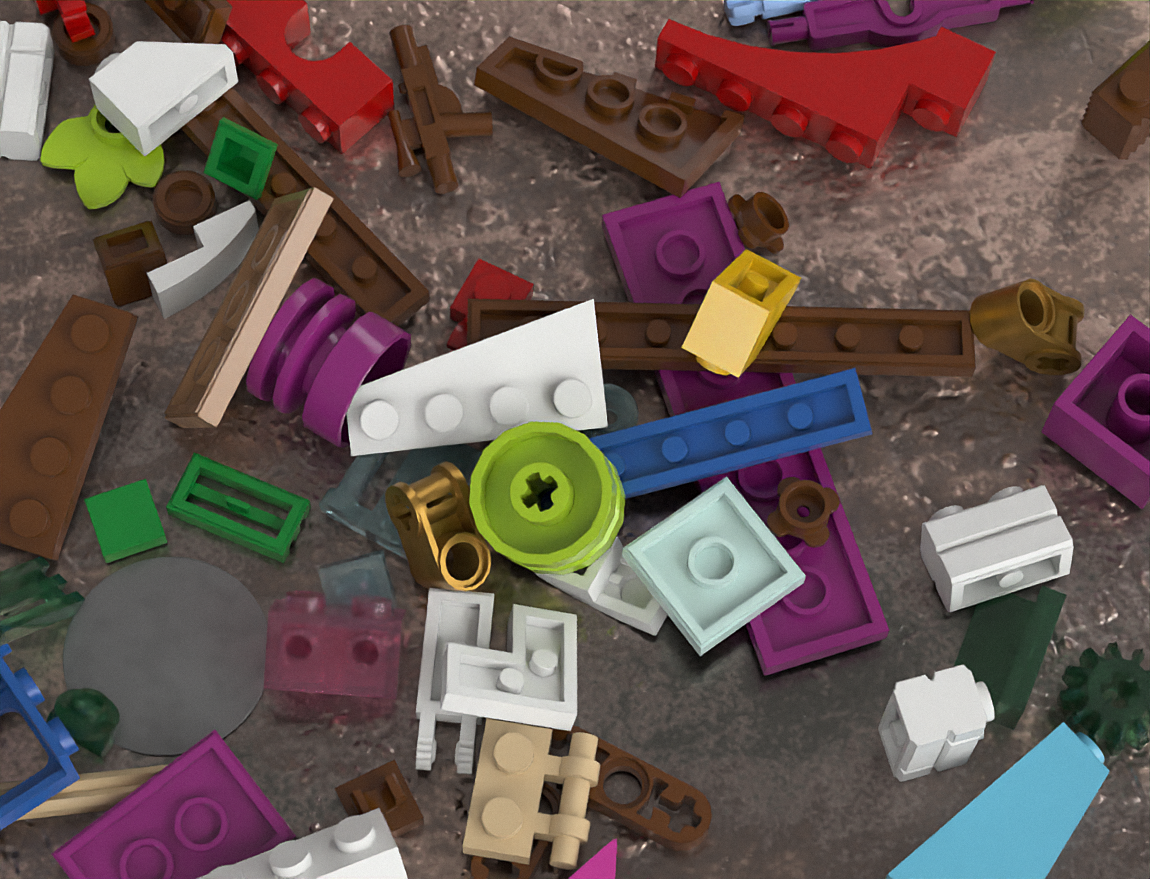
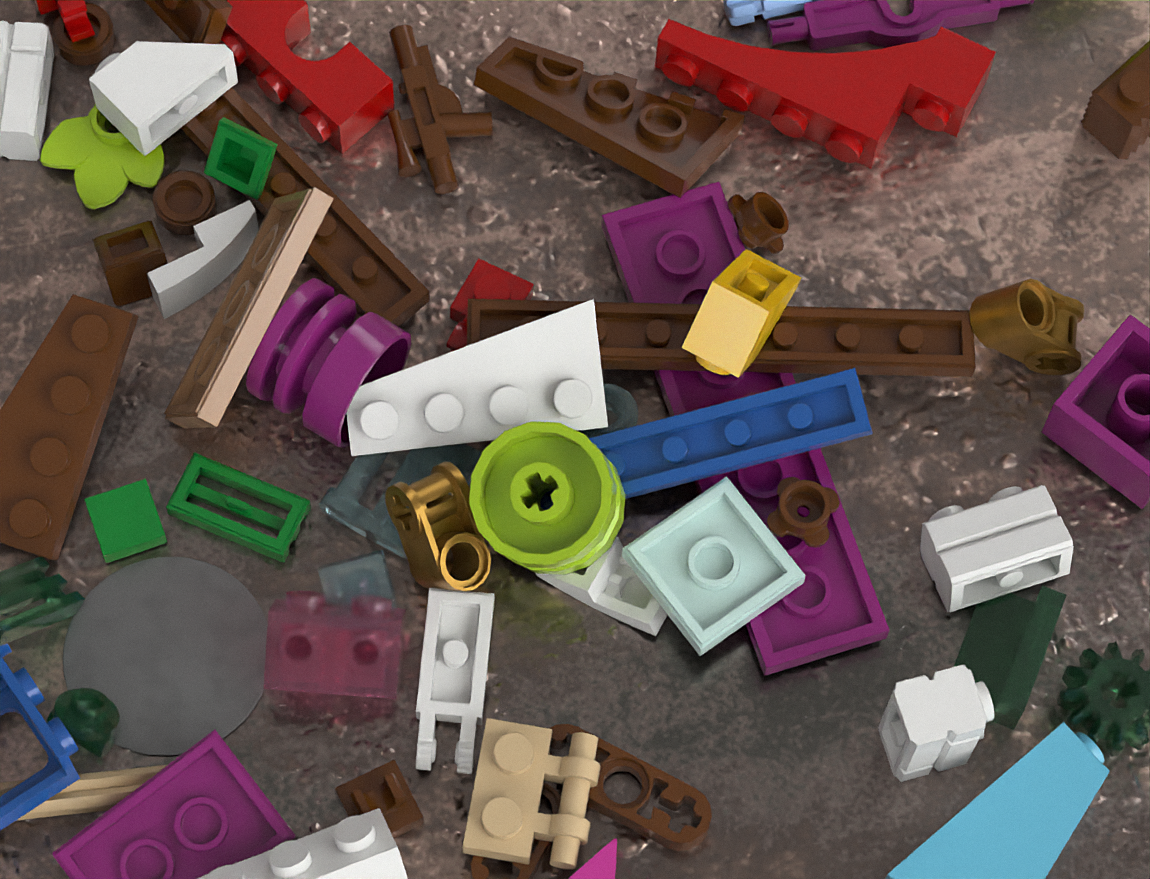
(528, 682): white plate -> none

